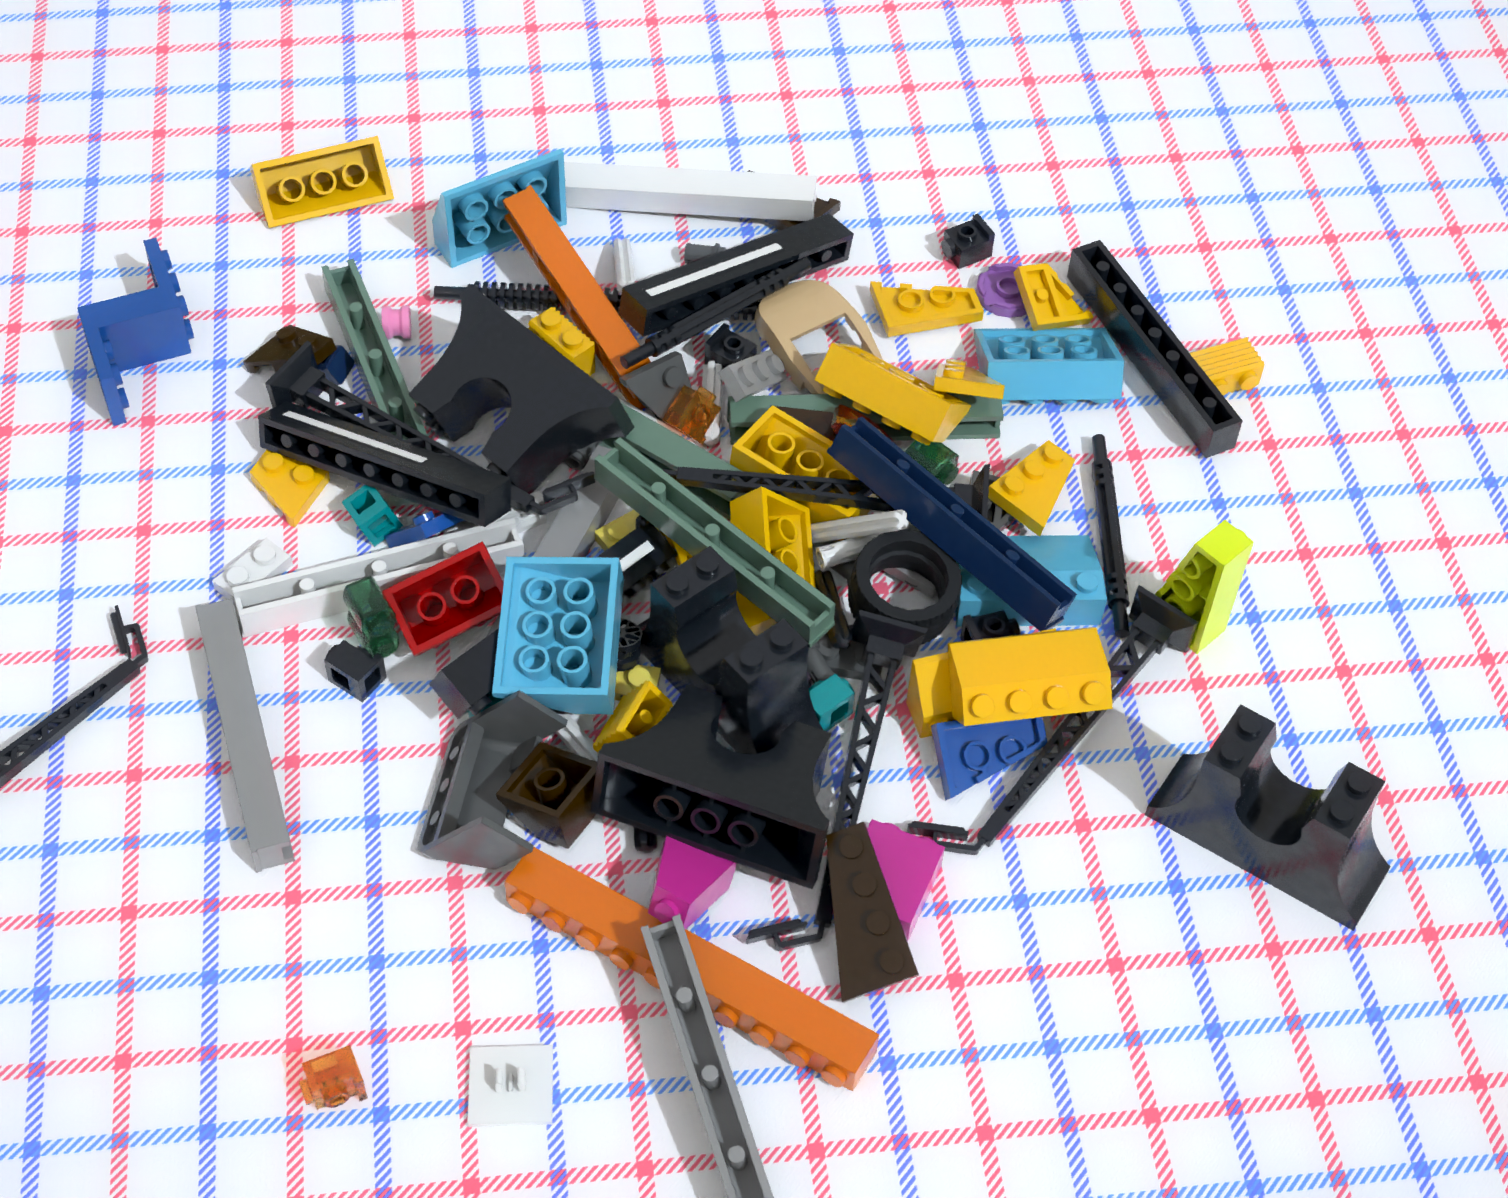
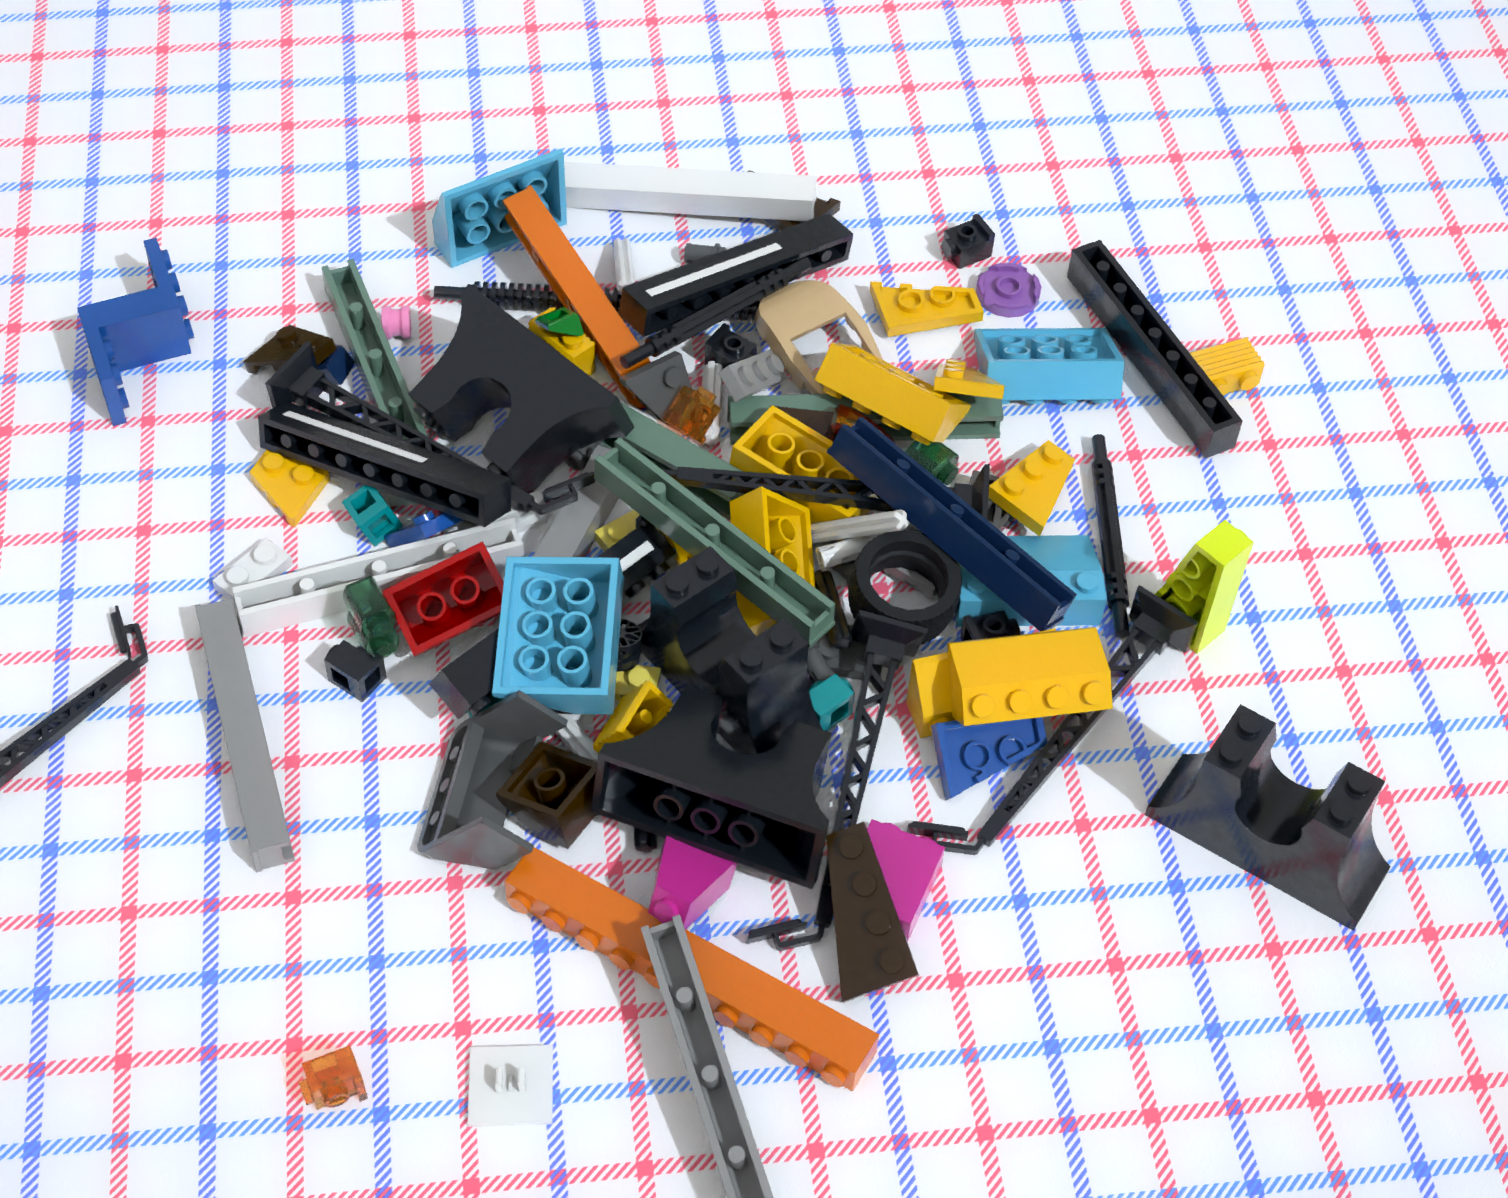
(321, 181): yellow slope -> none
(561, 321): none -> green slope
(1048, 299): yellow wing -> none

